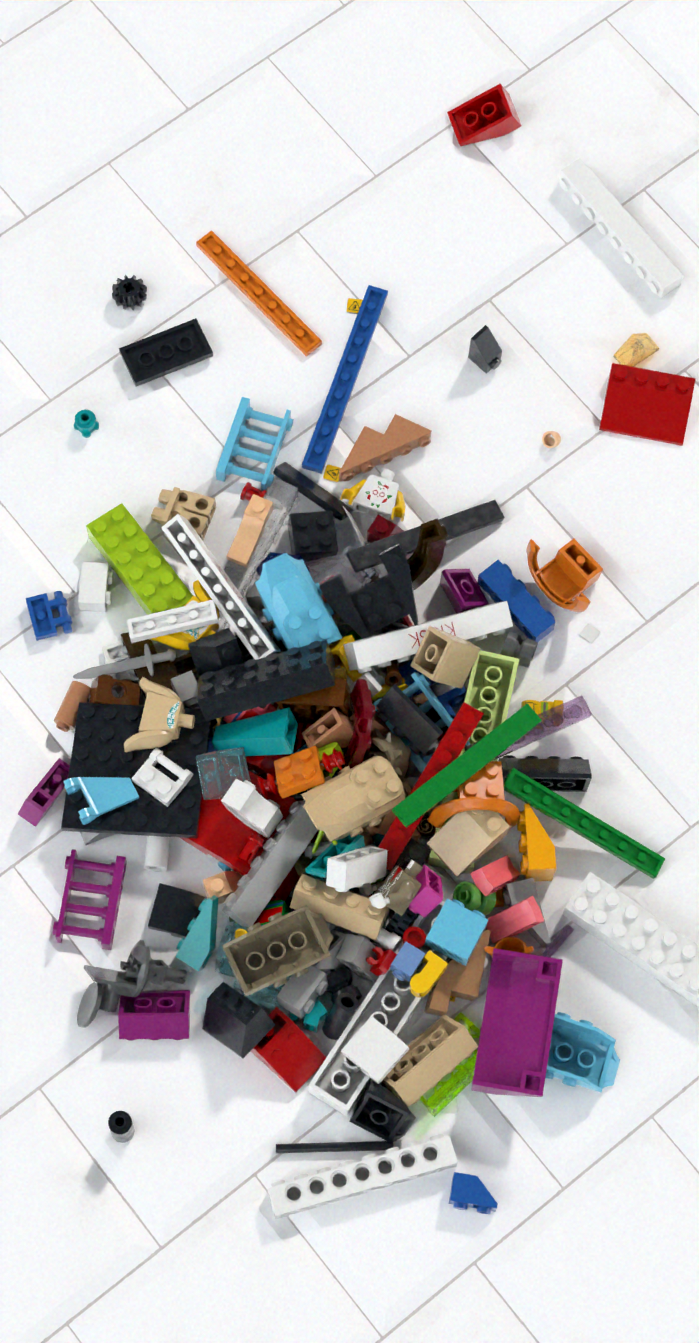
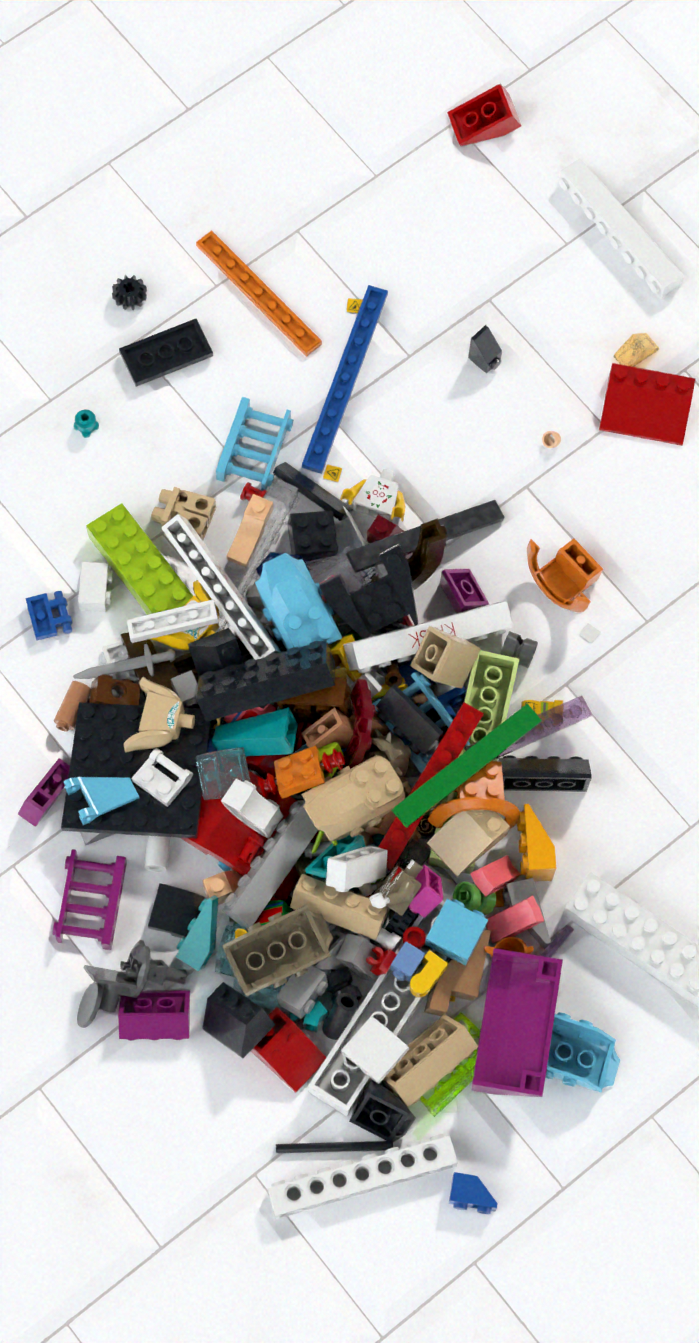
(121, 1133): black brick -> none
(377, 448): nougat slope -> none
(523, 607): blue brick -> none
(583, 823): green tile -> none

